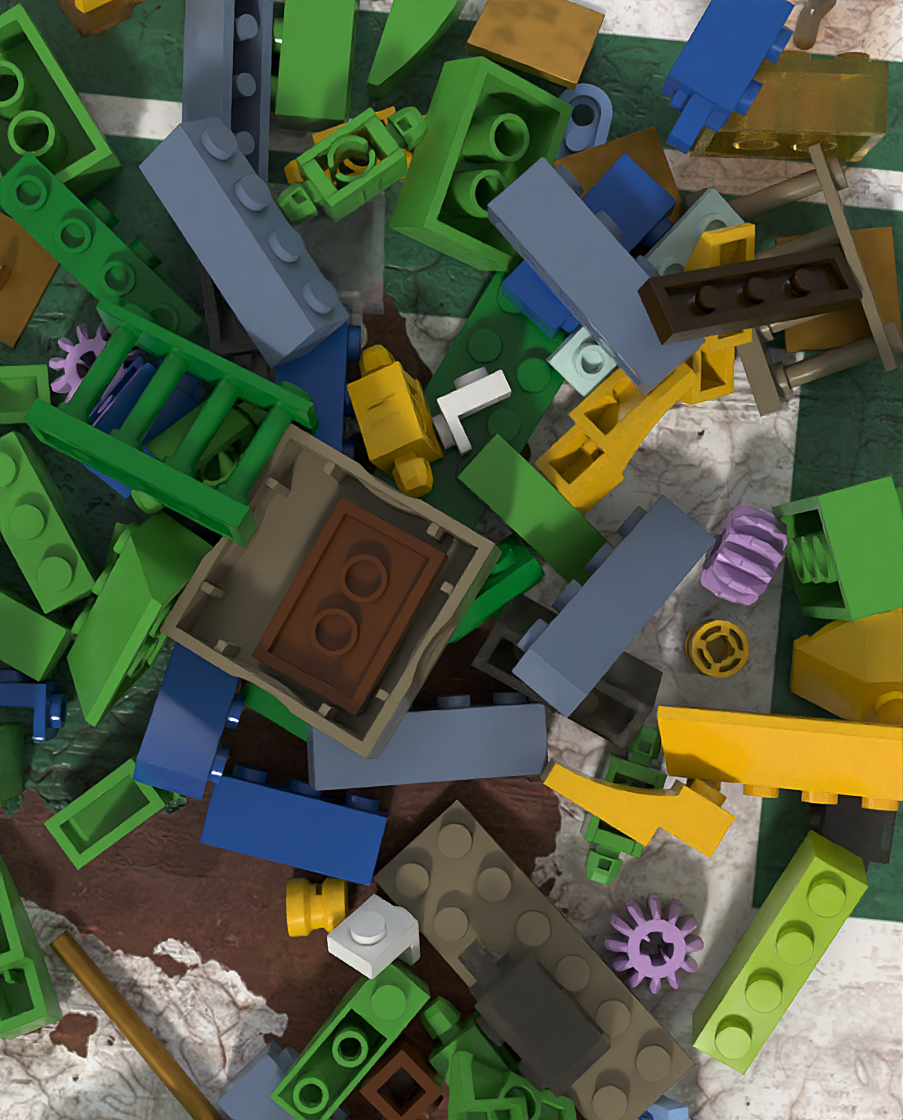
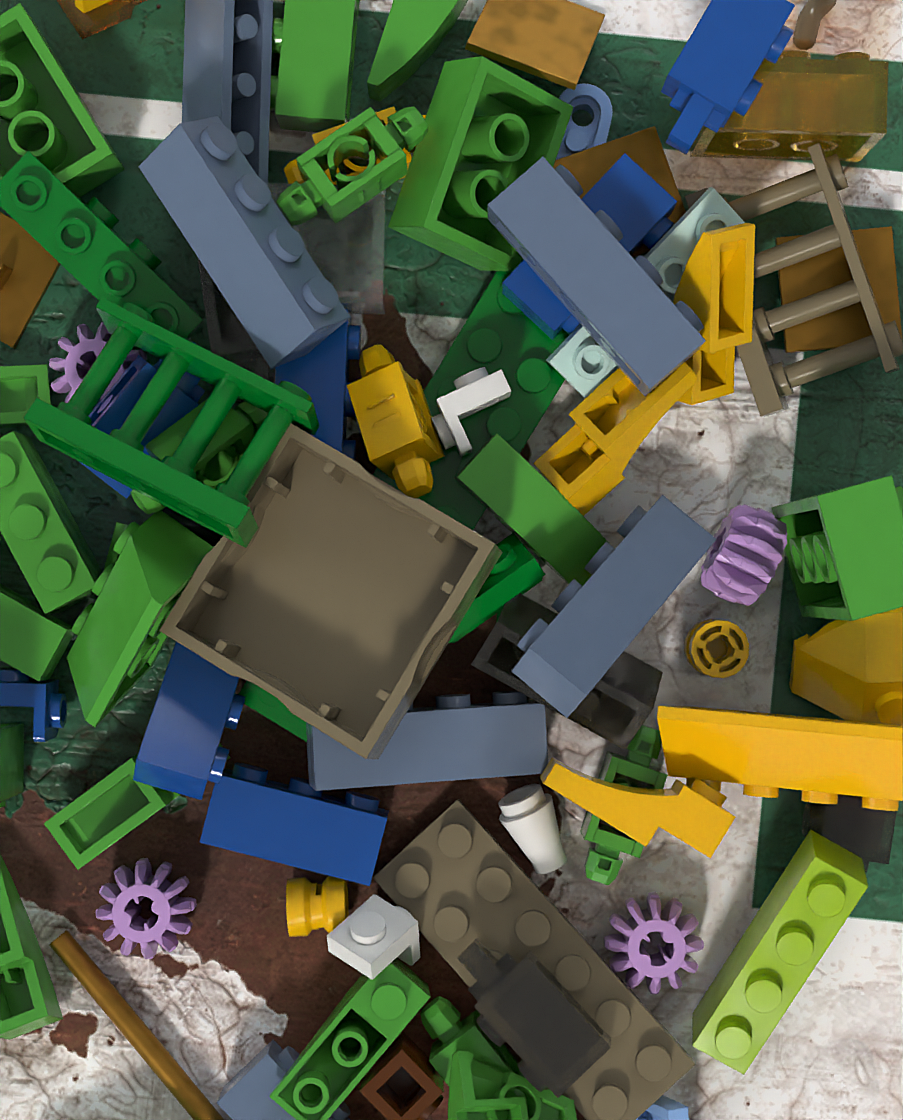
(126, 912): none -> lavender gear
(350, 606): reddish brown plate -> none
(534, 827): none -> white cone
(748, 294): dark brown plate -> none

